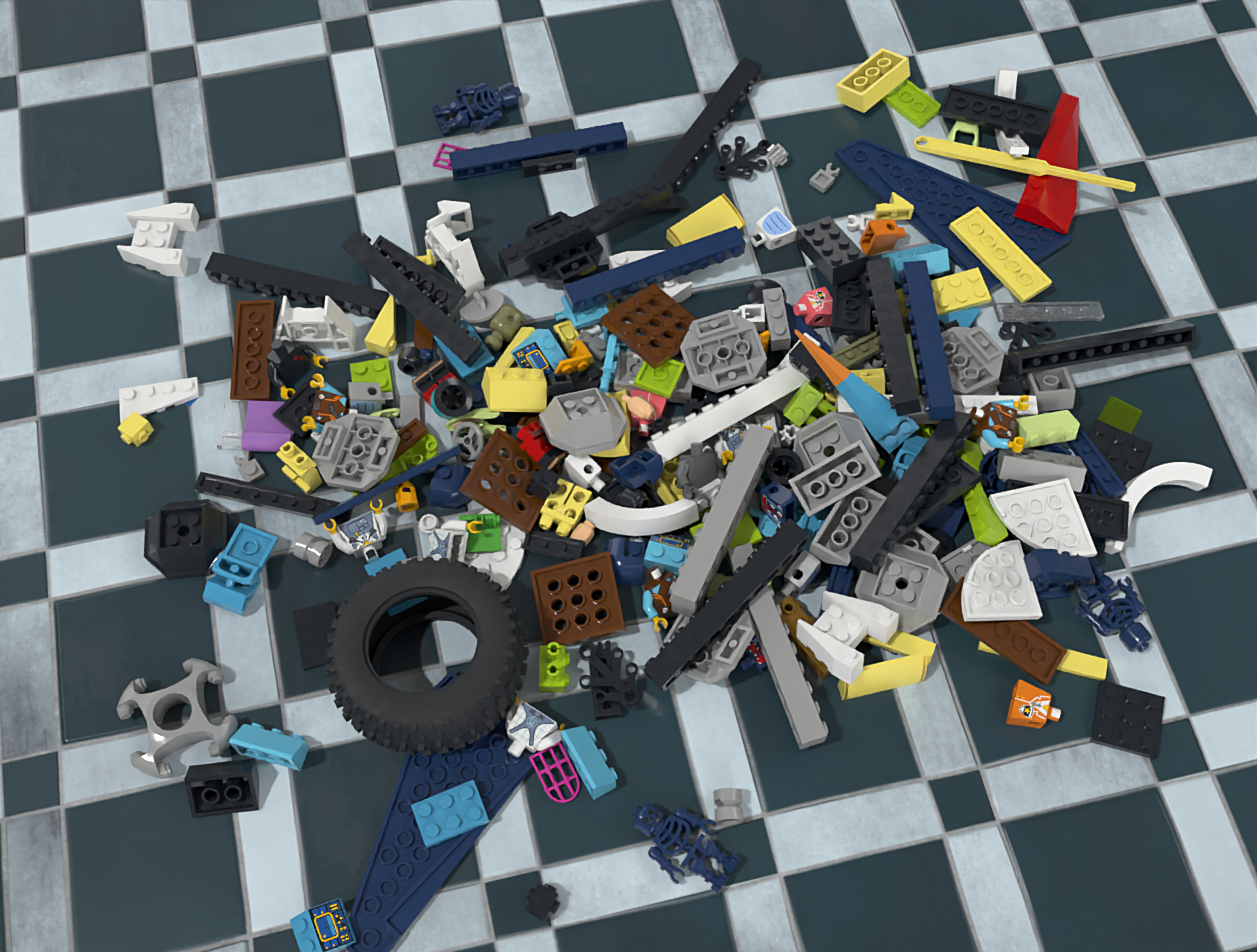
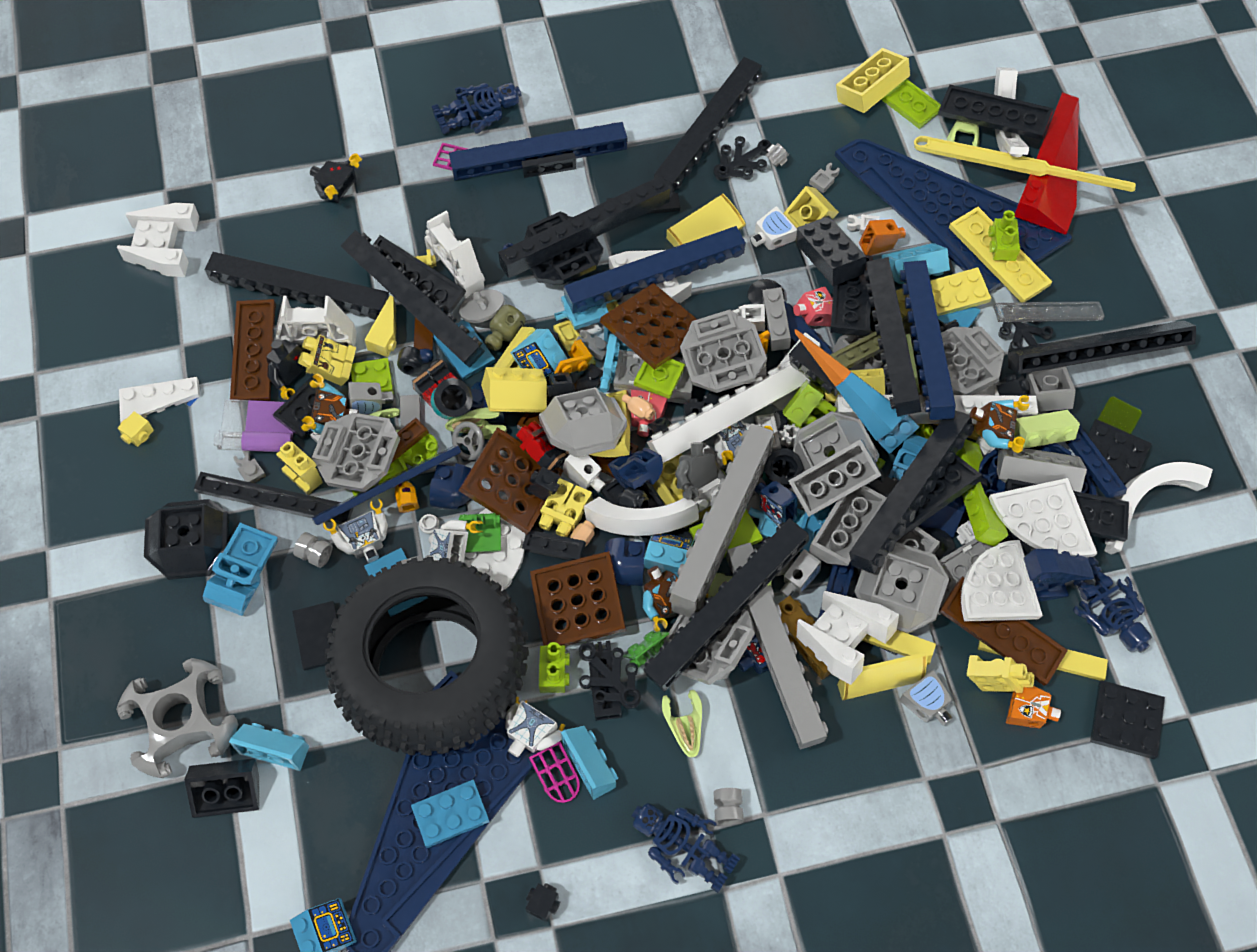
(327, 359): none -> light yellow hips
(335, 178): none -> black torso
(454, 208): white tile -> none
(638, 651): none -> bright green hinge
(688, 727): none -> yellowish green animal
(809, 207): none -> light yellow slope
(897, 209): light yellow slope -> none
(928, 699): none -> torso
(965, 533): none -> white gear
(999, 674): none -> light yellow hips
(1005, 237): none -> lime brick

